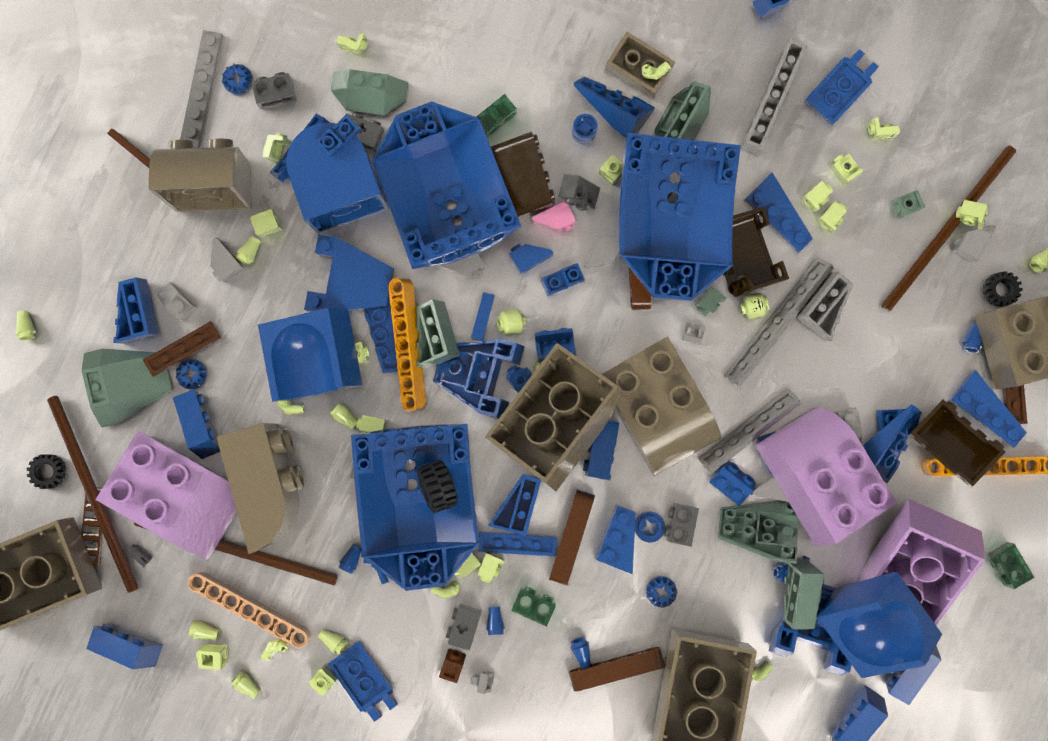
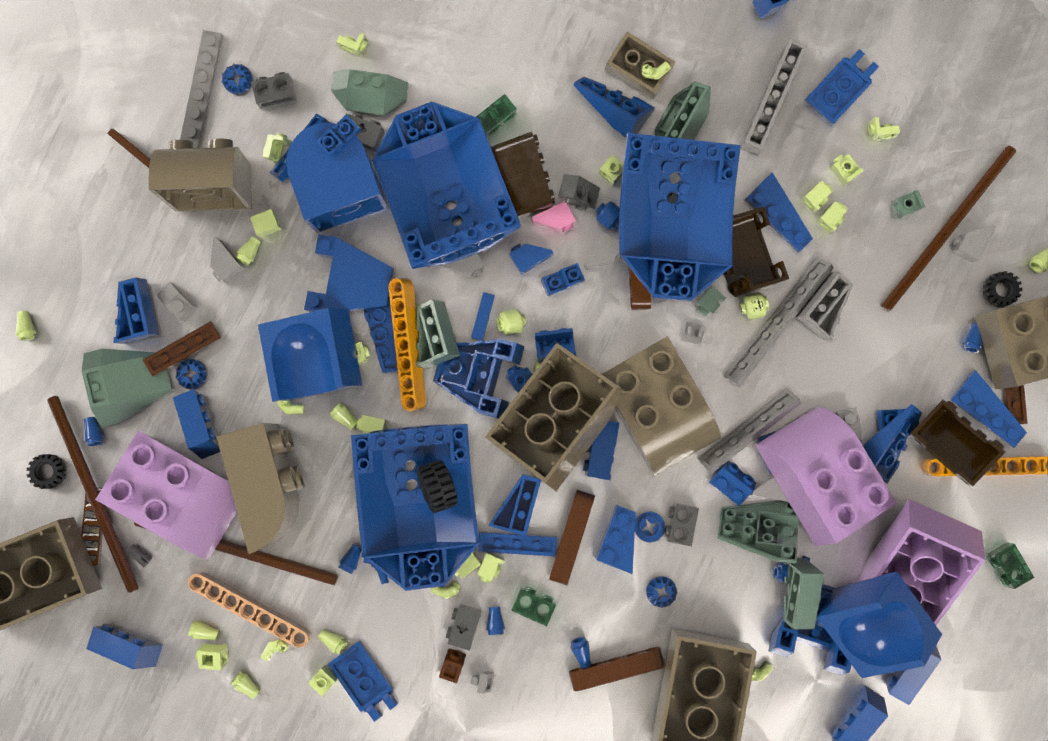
(92, 432): none -> blue cone
(584, 129): blue wheel -> none
(608, 215): none -> blue head
(972, 213): yellowish green brick -> none

